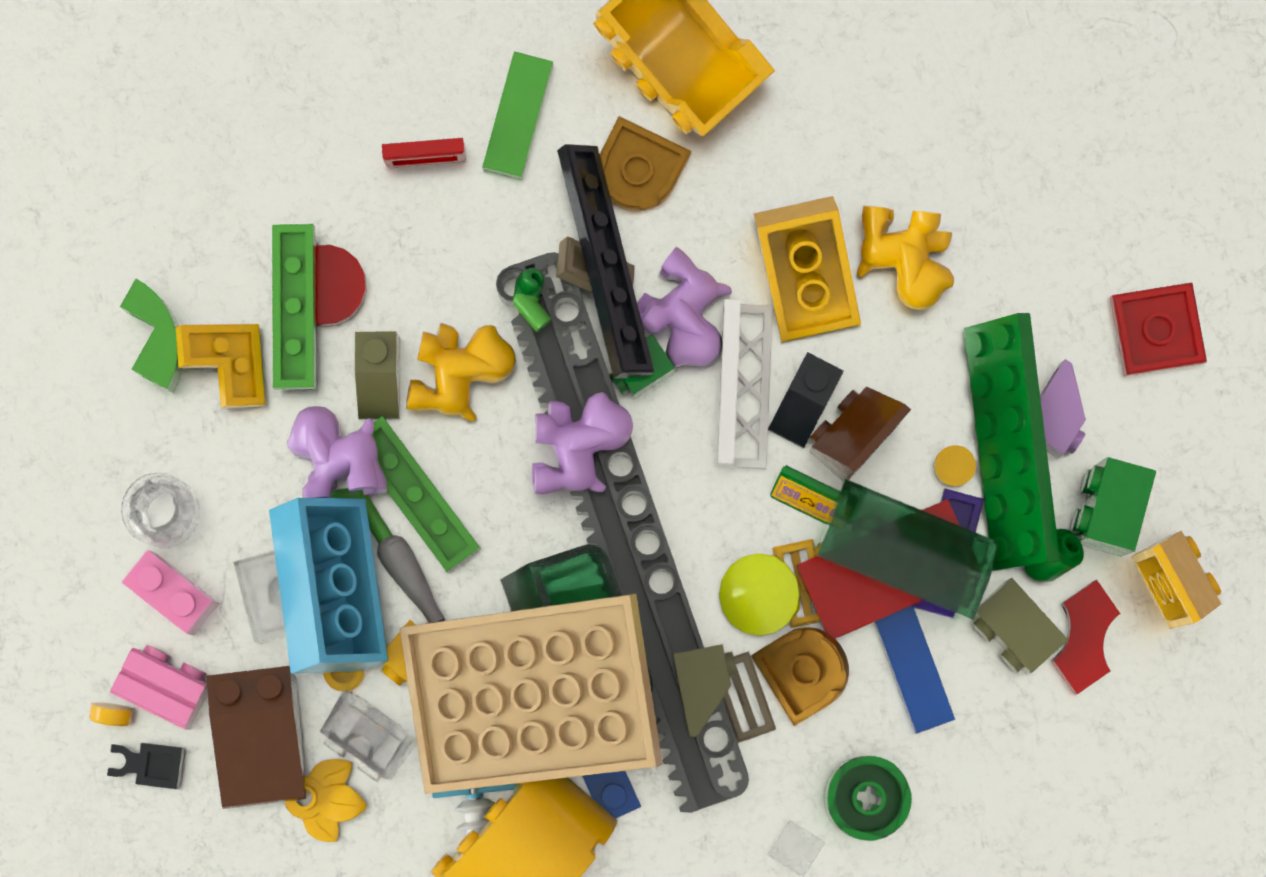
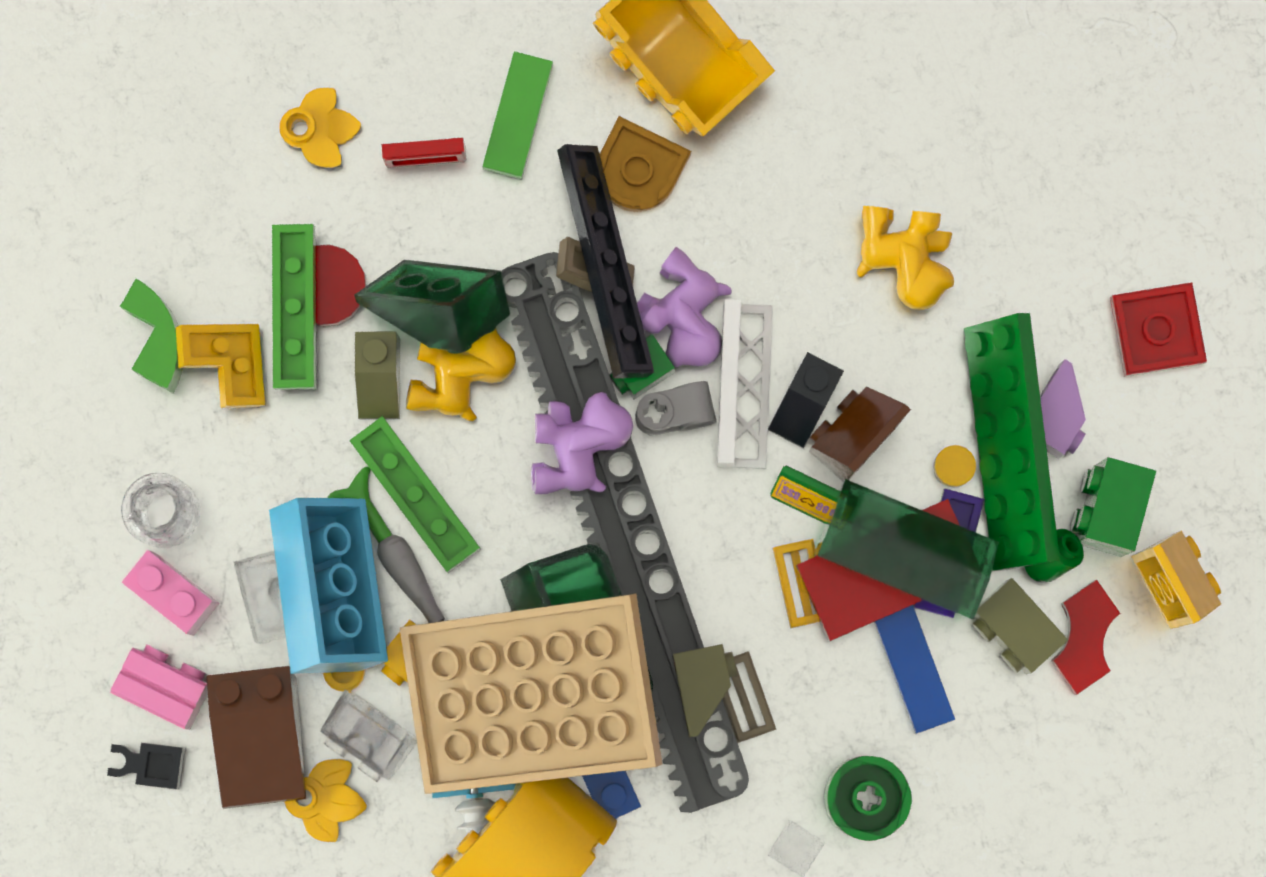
(110, 714): yellow tile -> none
(318, 437): lavender animal -> none
(325, 131): none -> yellow plate
(438, 302): none -> clear green slope
(527, 297): arm -> none
(683, 407): none -> light grey piece
(759, 594): neon yellow dish -> none
(804, 671): pearl gold tile -> none
(807, 268): yellow slope -> none

